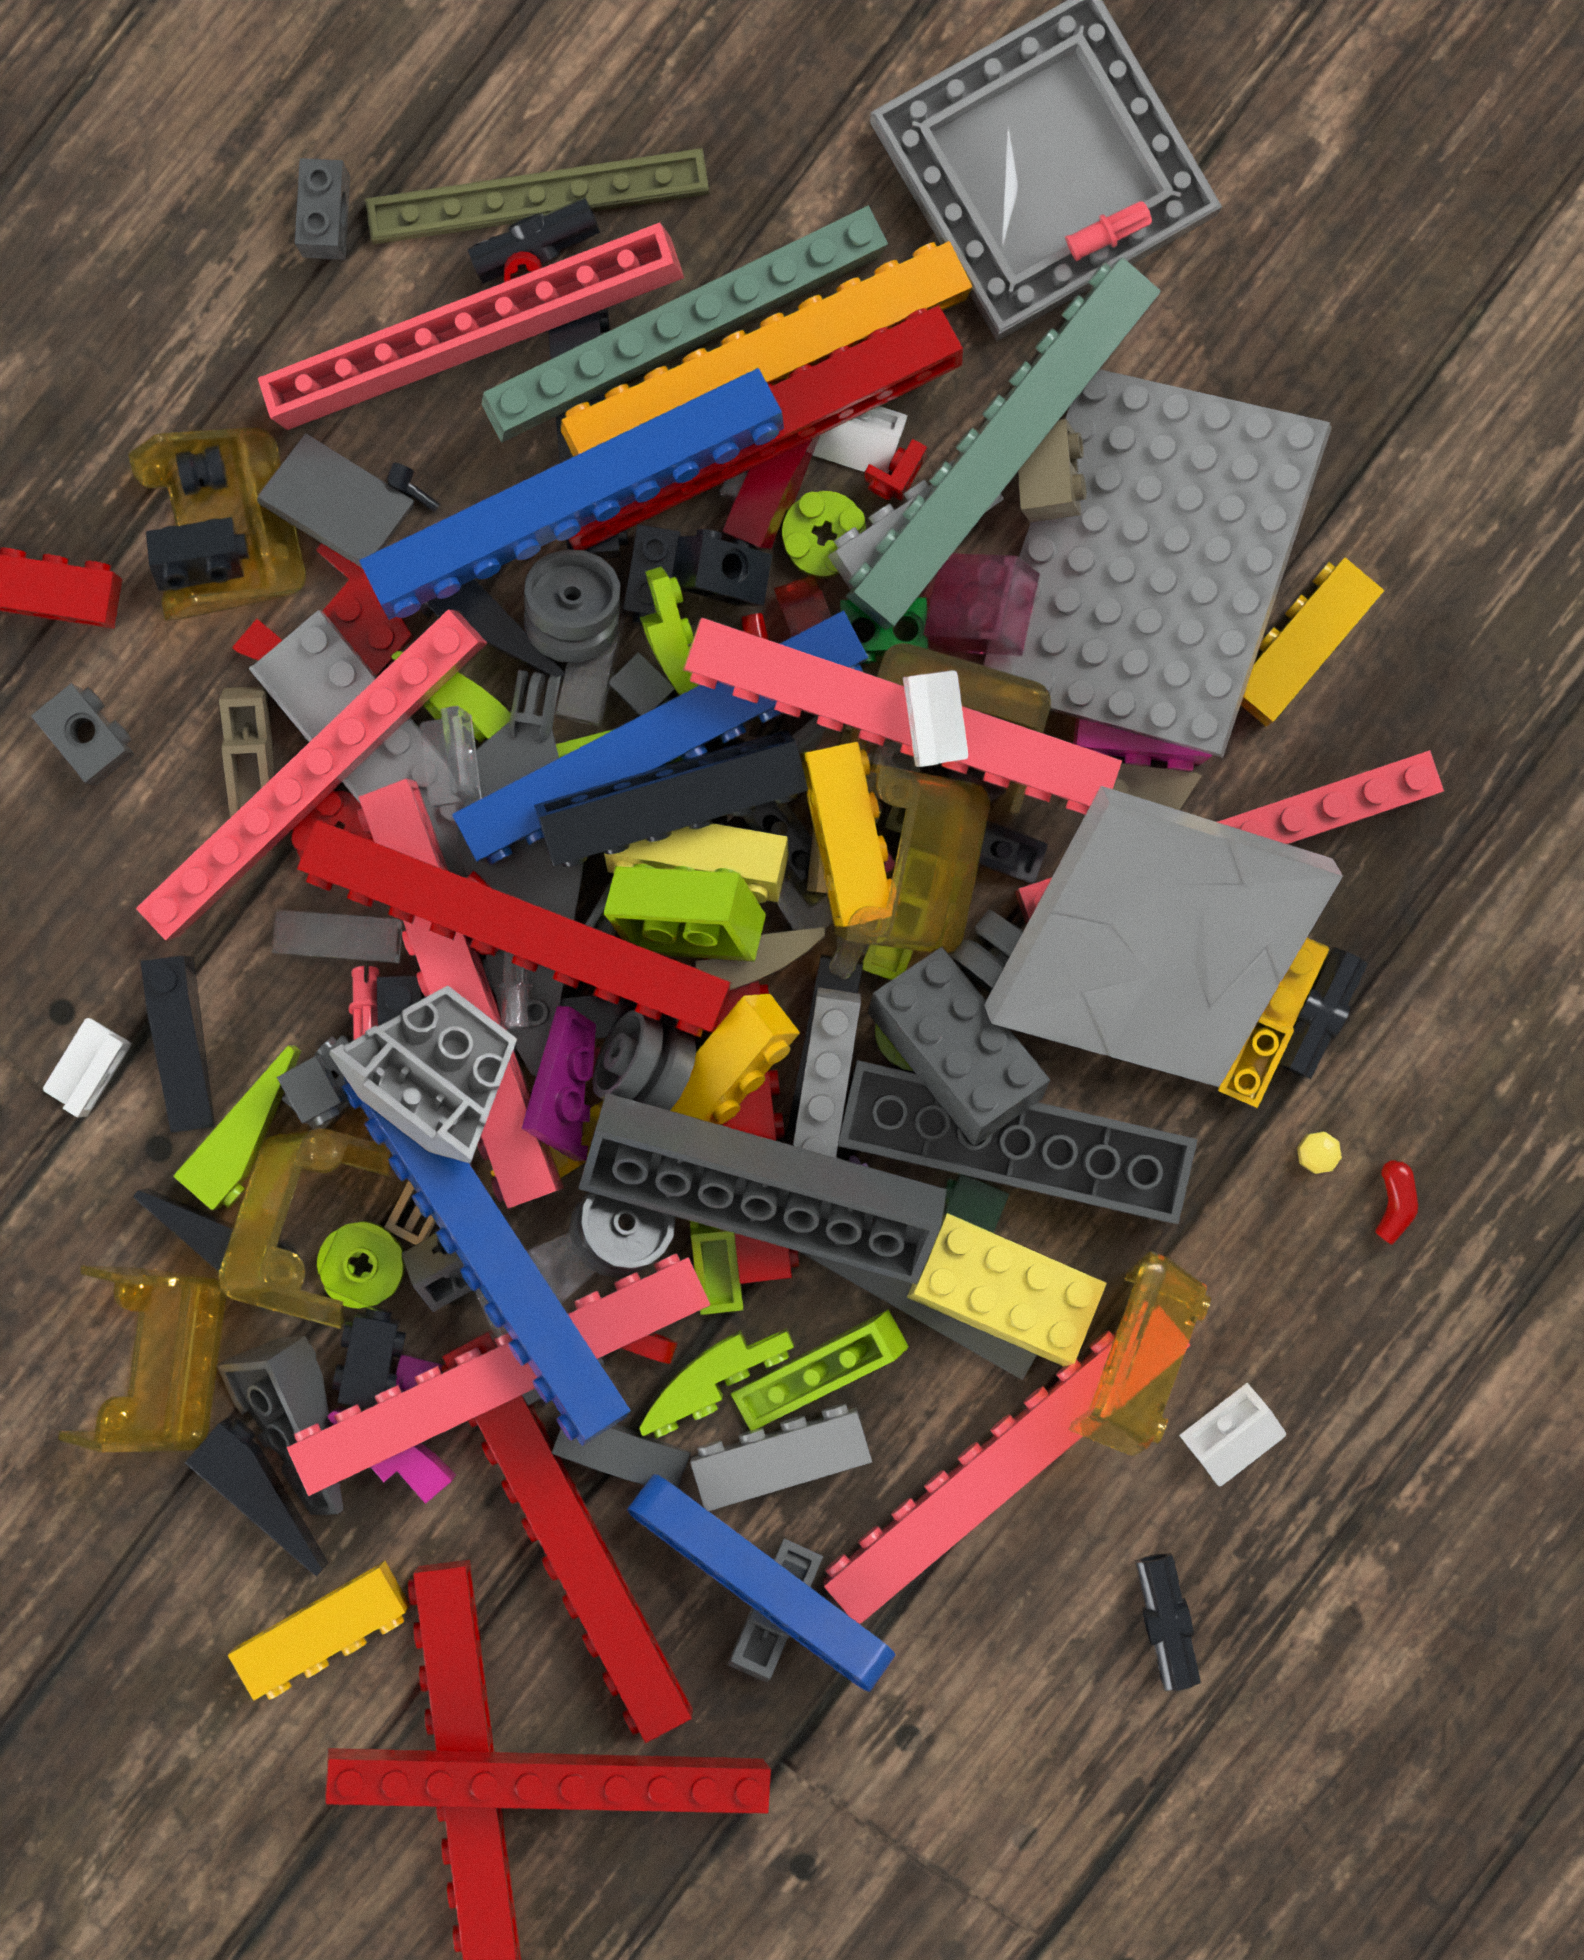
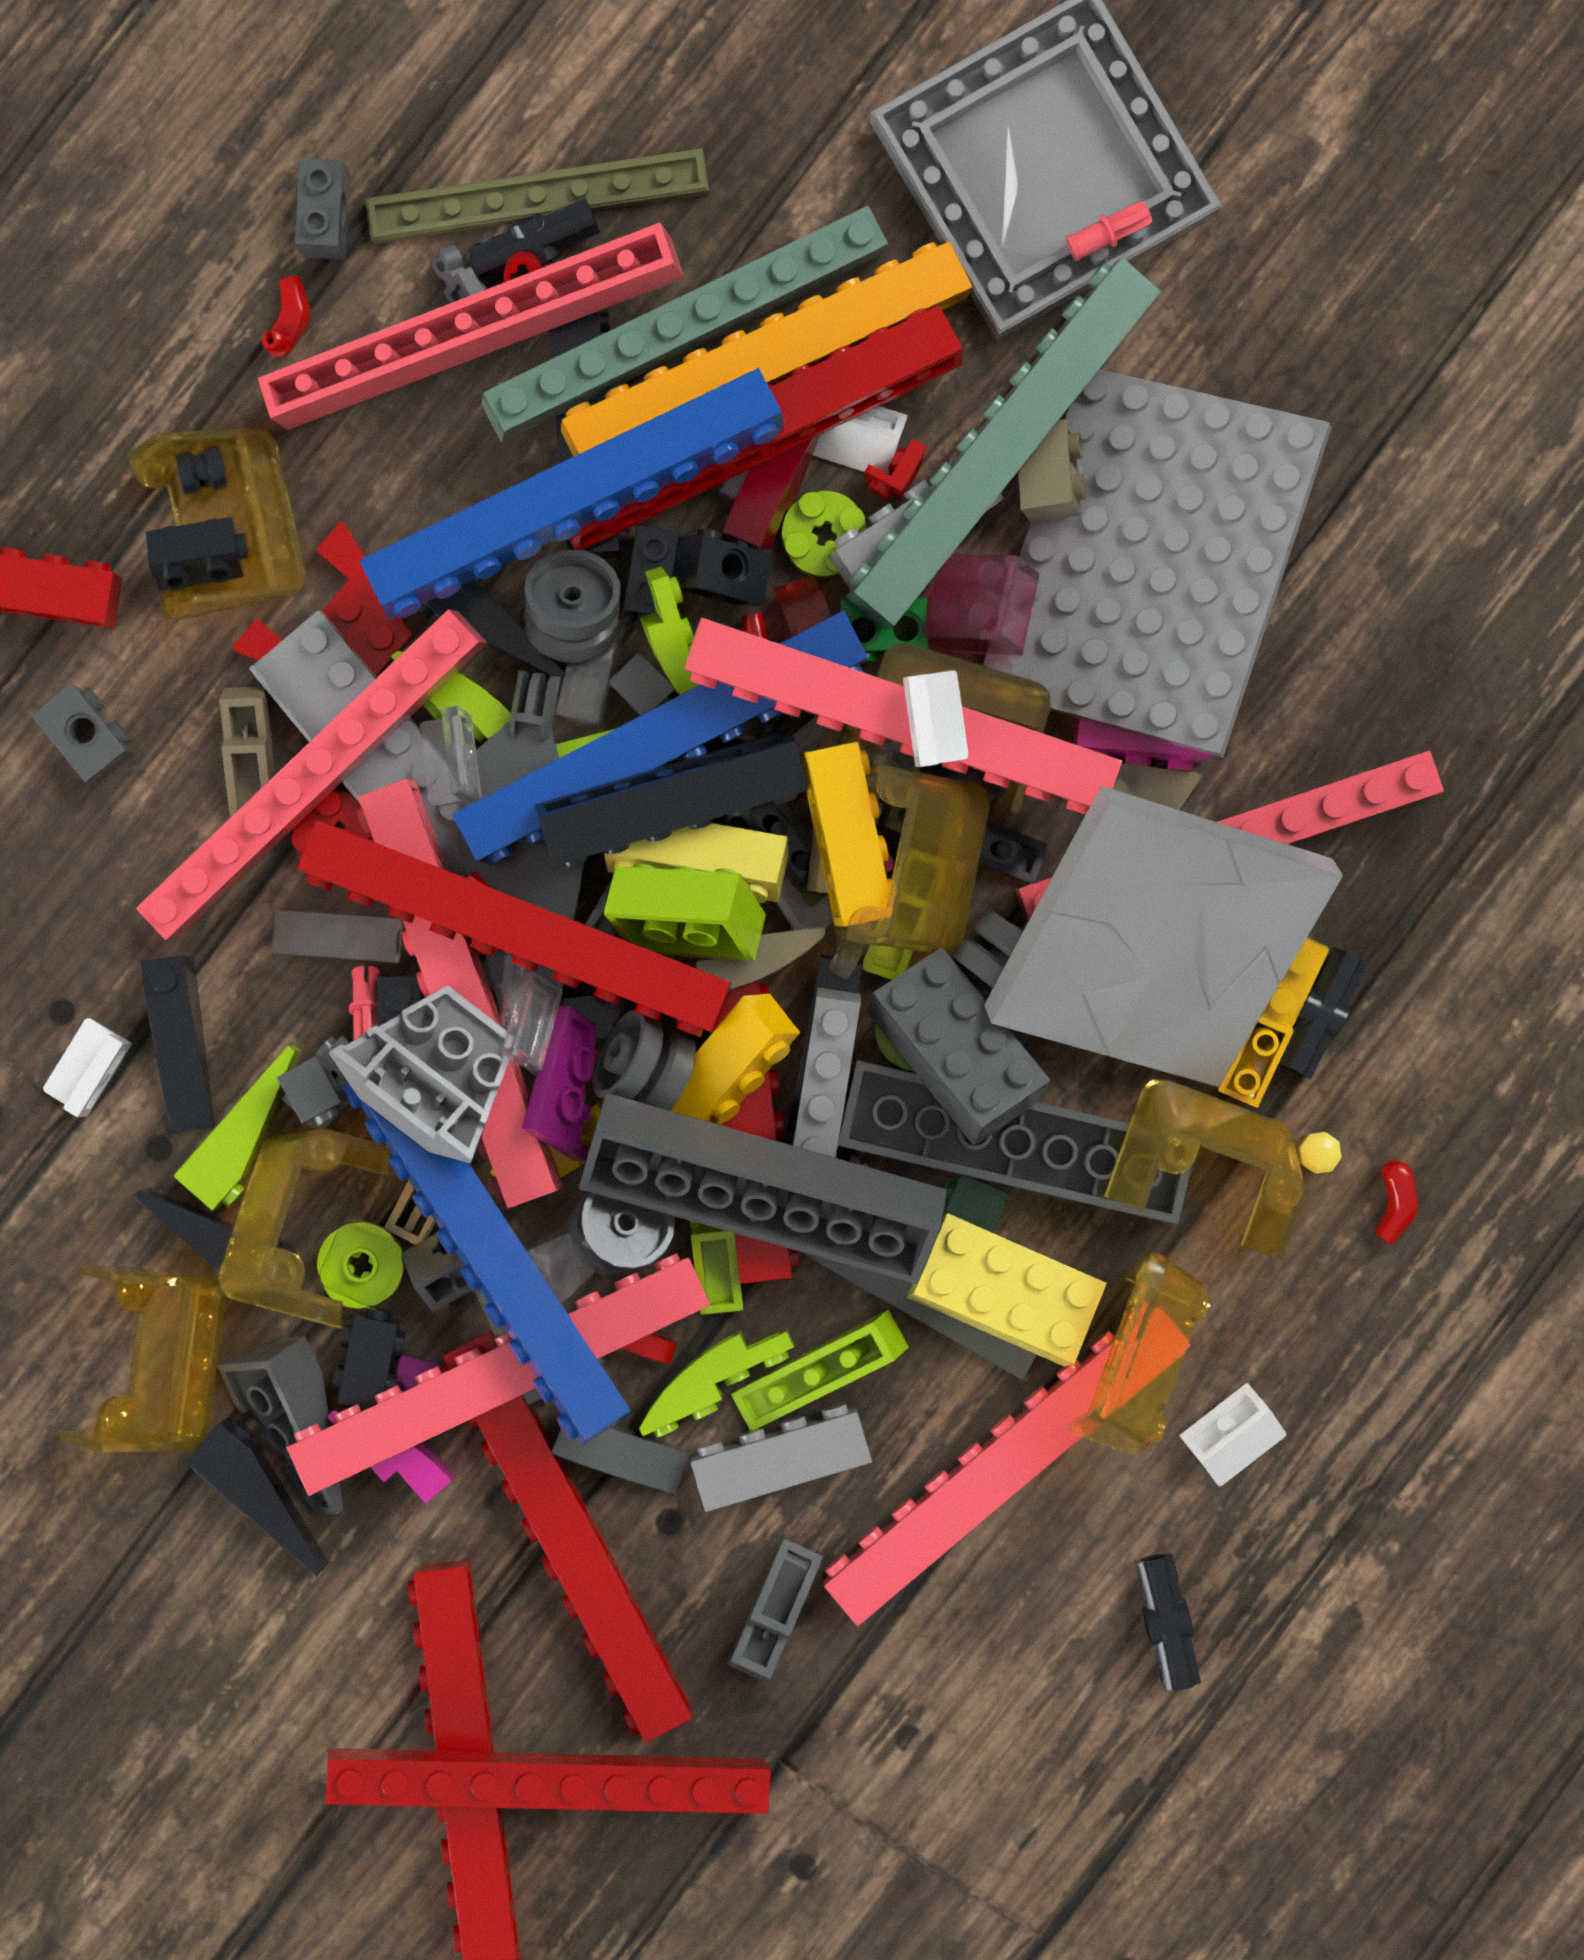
(292, 319): none -> red arm
(319, 1631): yellow brick -> none
(335, 500): dark grey tile -> none
(400, 478): black hand -> none
(459, 281): none -> dark grey plate
(532, 1021): none -> clear tile
(761, 1582): blue beam -> none
(1178, 1120): none -> clear yellow windscreen
(1308, 638): yellow brick -> none

